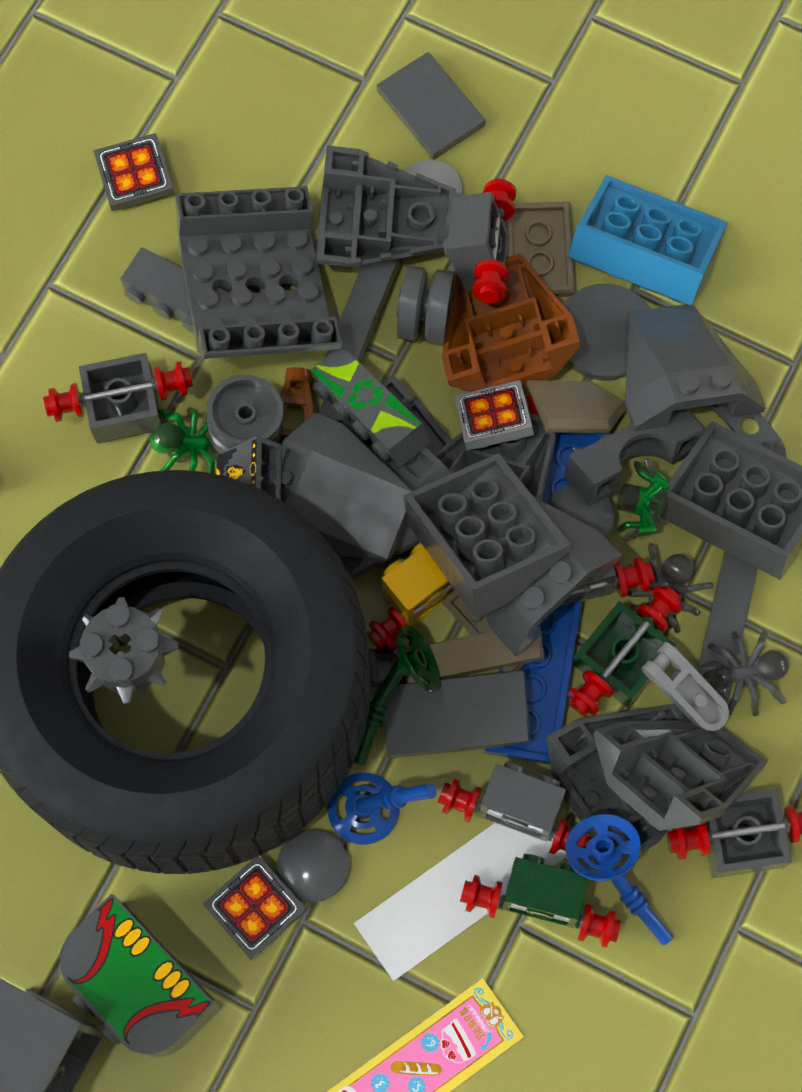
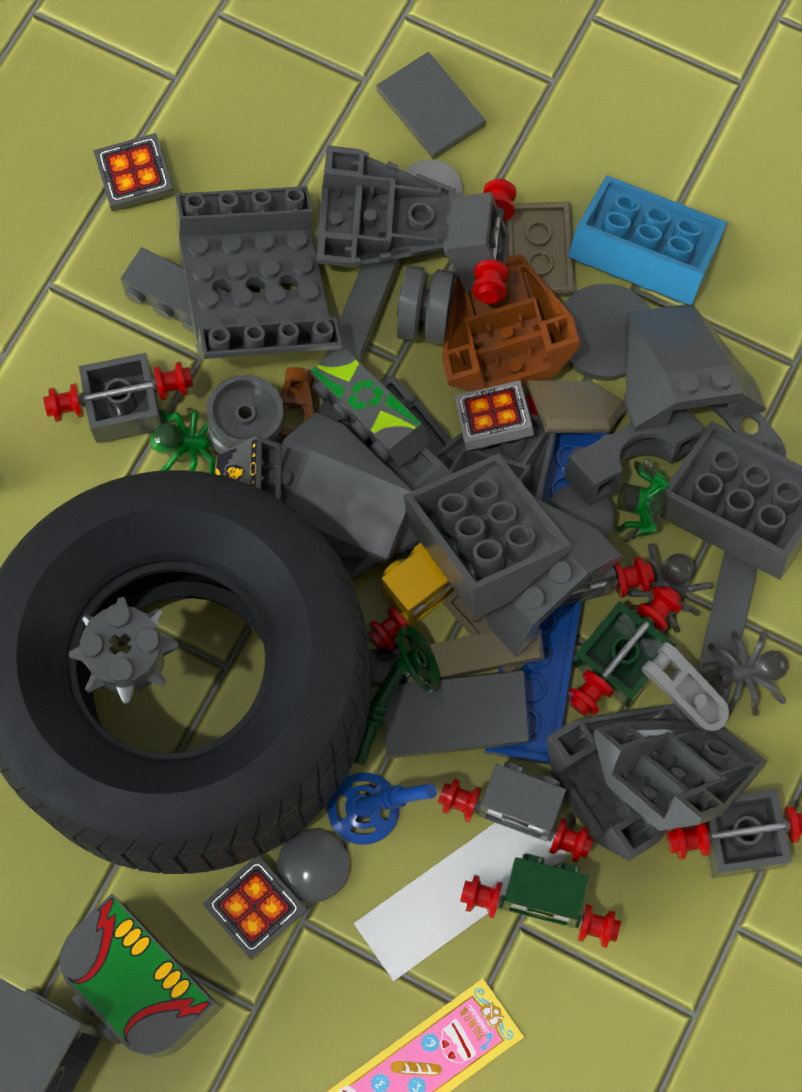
(607, 860): blue dish -> none

